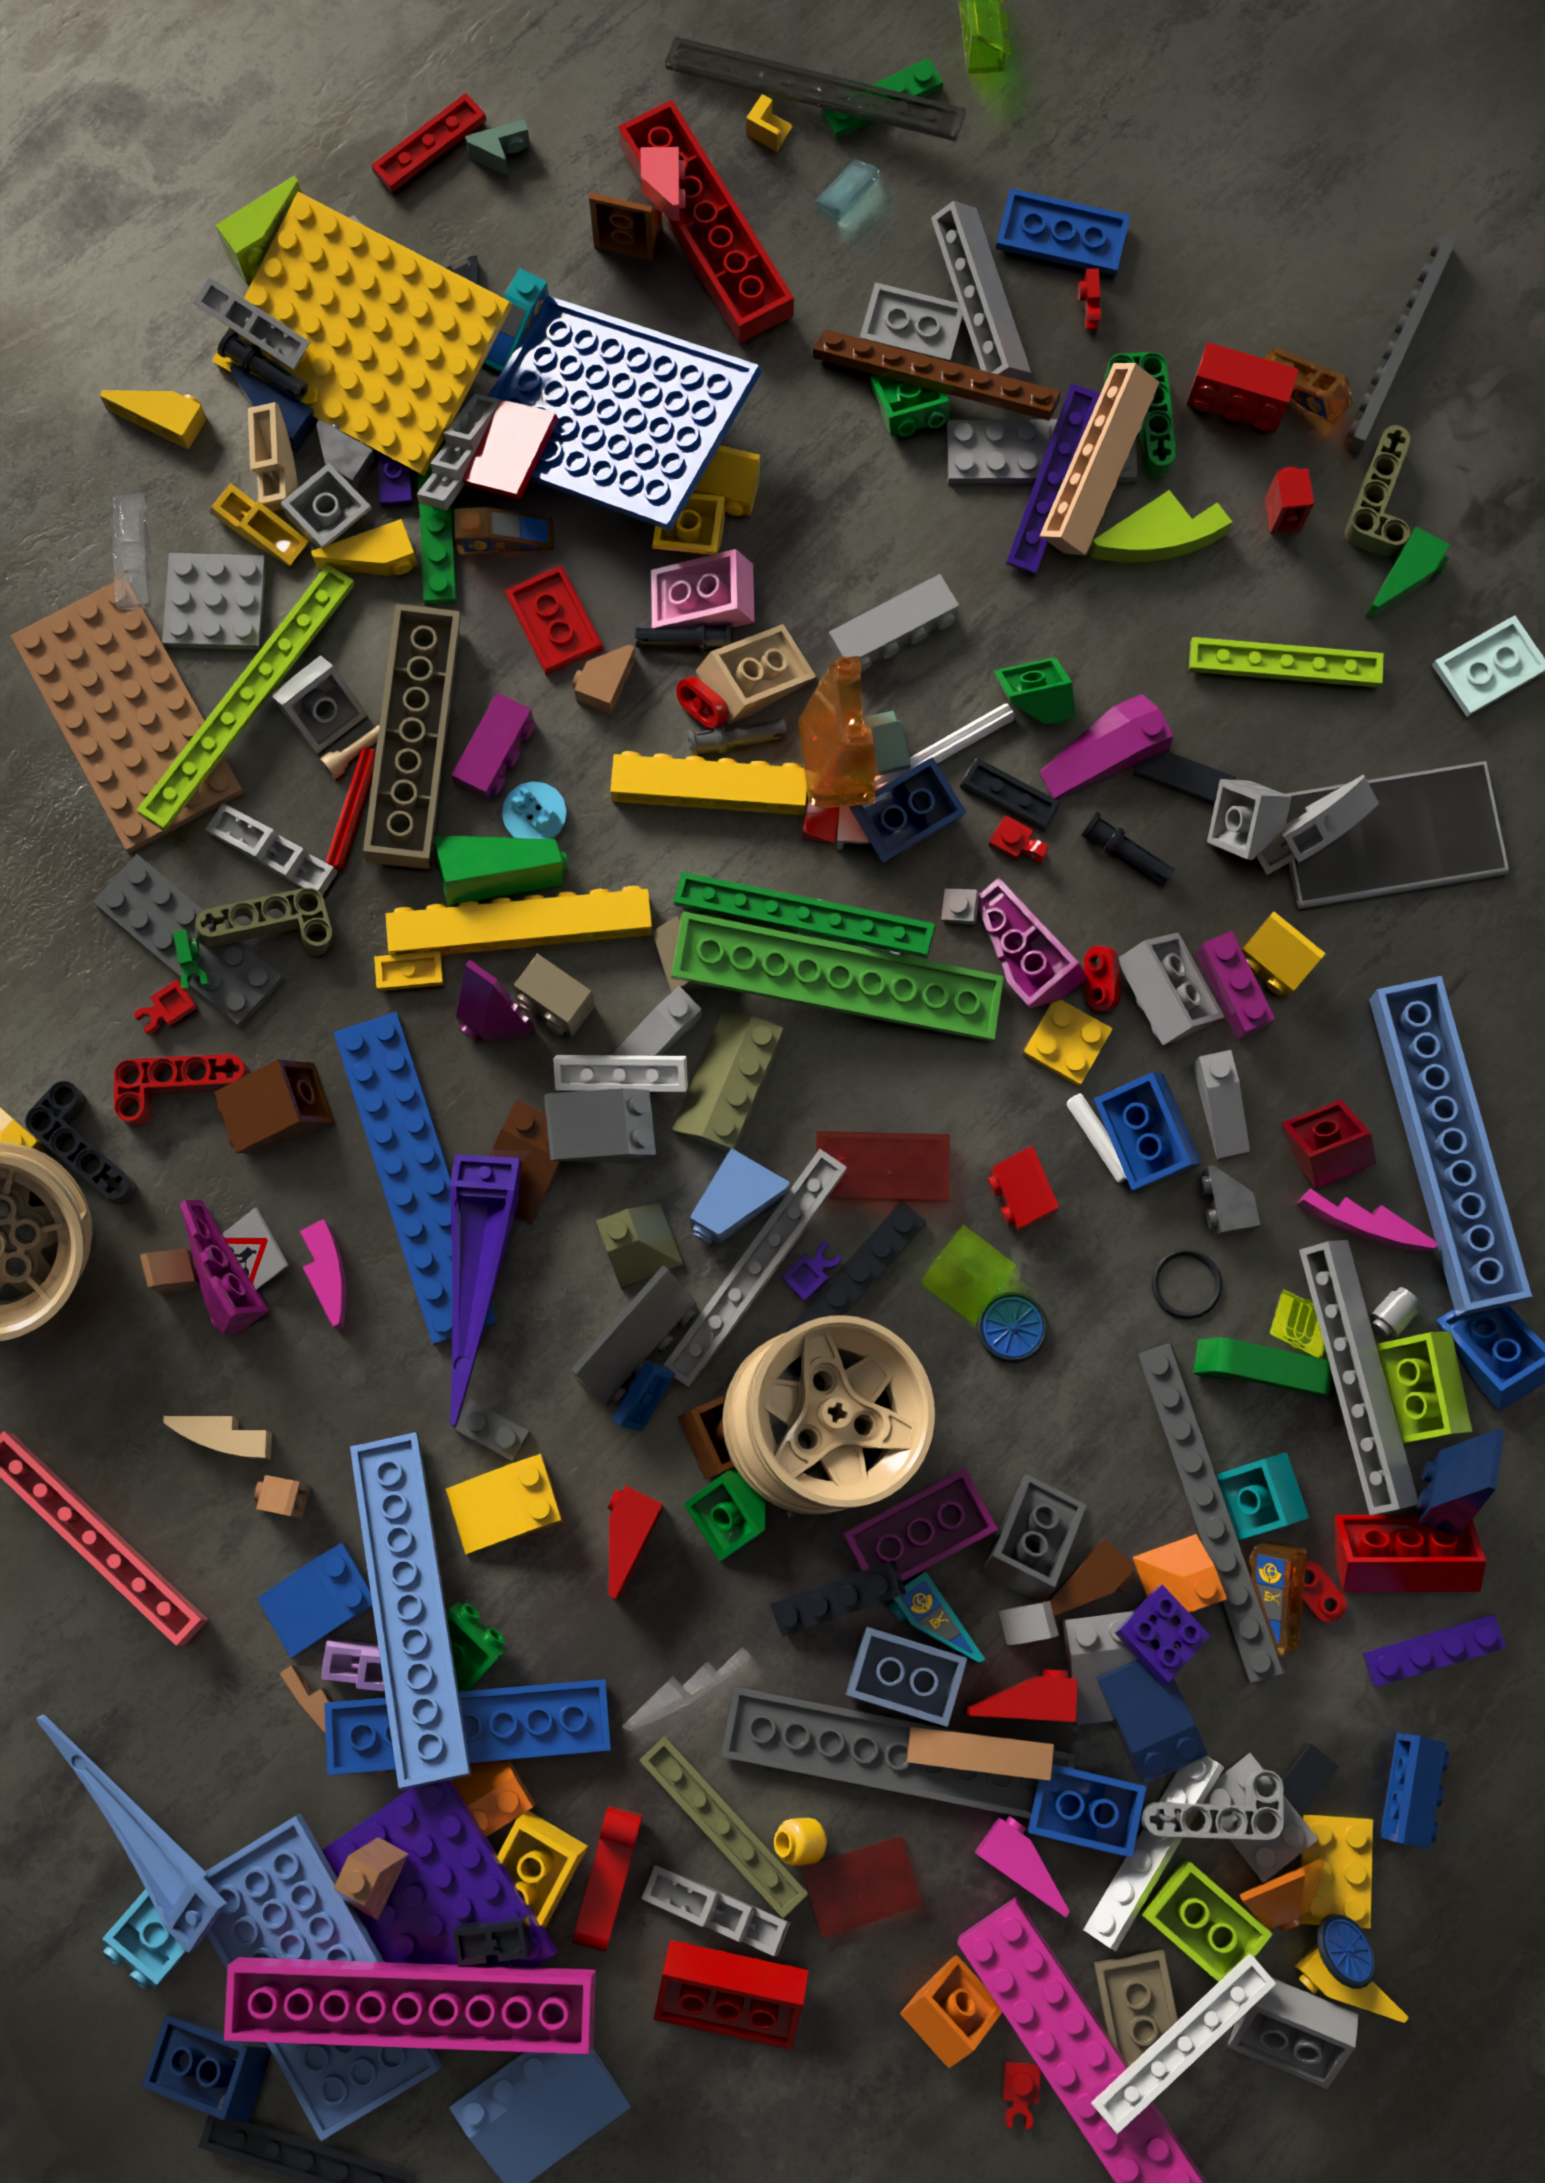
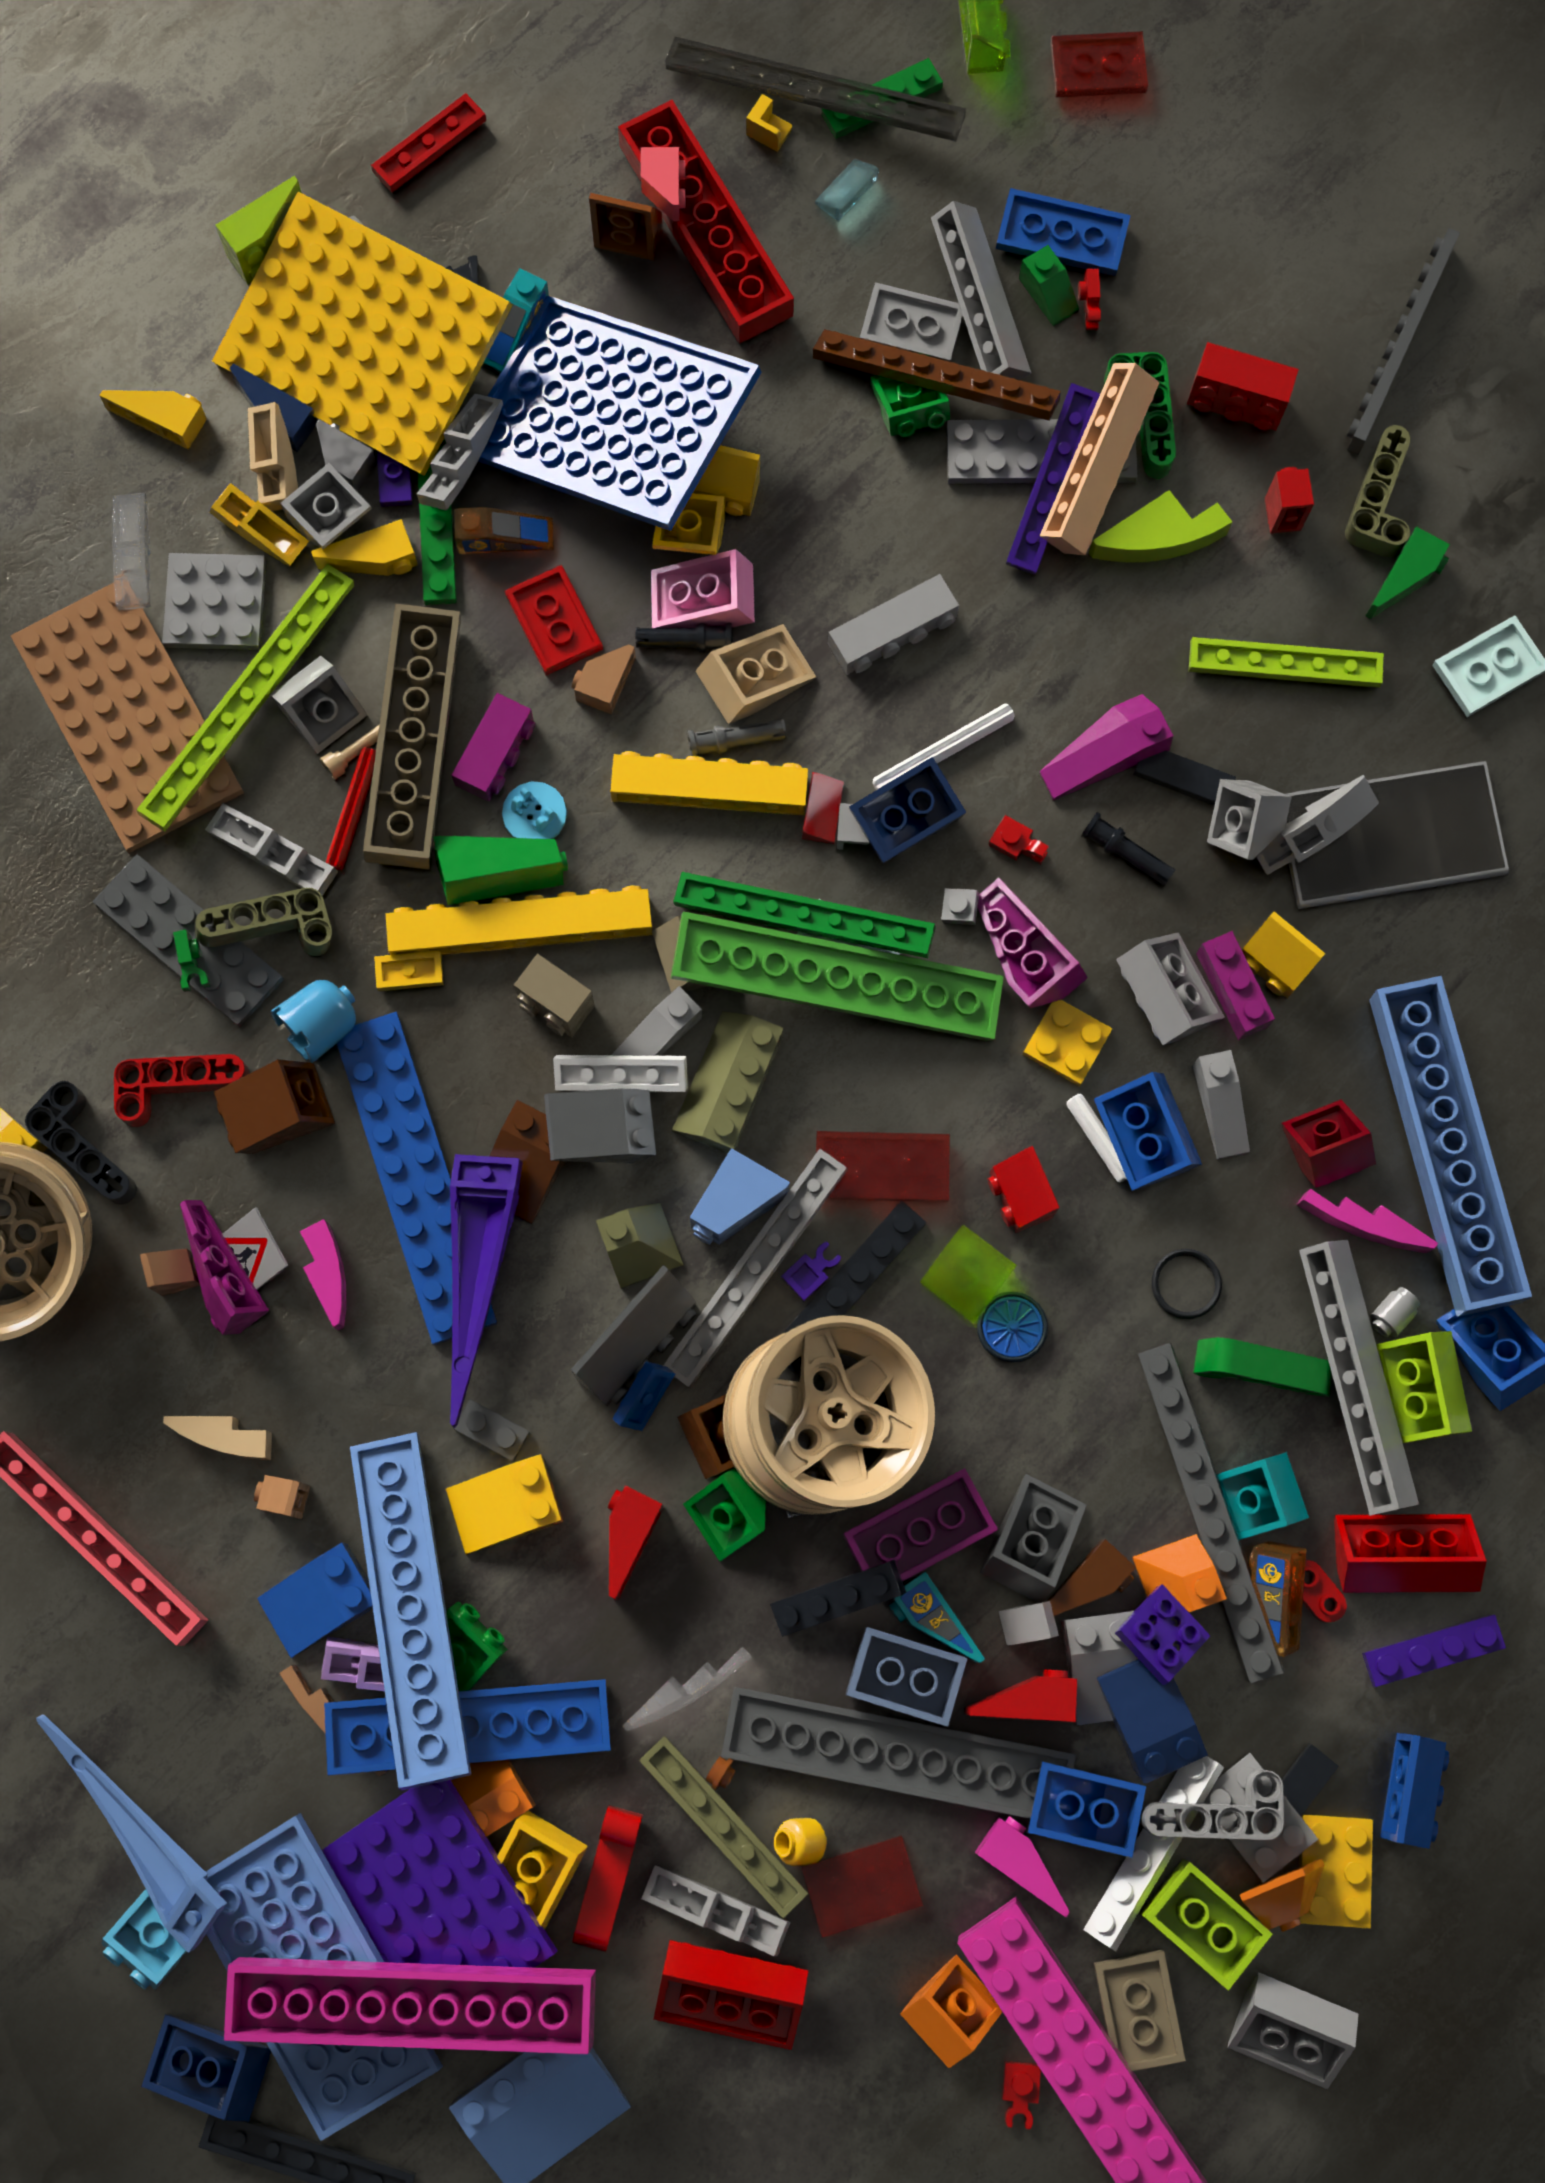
(169, 1004): red plate -> none
(251, 359): black pin -> none
(252, 323): light grey slope -> none
(316, 1017): none -> dark azure cylinder
(370, 1876): medium nougat slope -> none
(485, 1939): black piece -> none
(487, 1010): magenta wedge -> none
(491, 145): sand green slope -> none
(510, 449): tile -> none
(702, 702): red plate -> none
(721, 1773): none -> dark orange plate
(834, 749): clear orange windscreen -> none
(889, 742): sand green slope -> none
(980, 1753): medium nougat slope -> none
(1010, 794): black tile -> none
(1039, 690): green slope -> none
(1049, 285): none -> green slope
(1099, 64): none -> clear red plate
(1103, 977): red plate -> none
(1183, 2043): white plate -> none
(1230, 1203): flat silver slope -> none
(1297, 1324): clear neon green piece -> none
(1316, 388): clear orange slope -> none
(1318, 1978): yellow slope -> none
(1346, 1951): blue wheel -> none
(1460, 1482): dark blue slope -> none

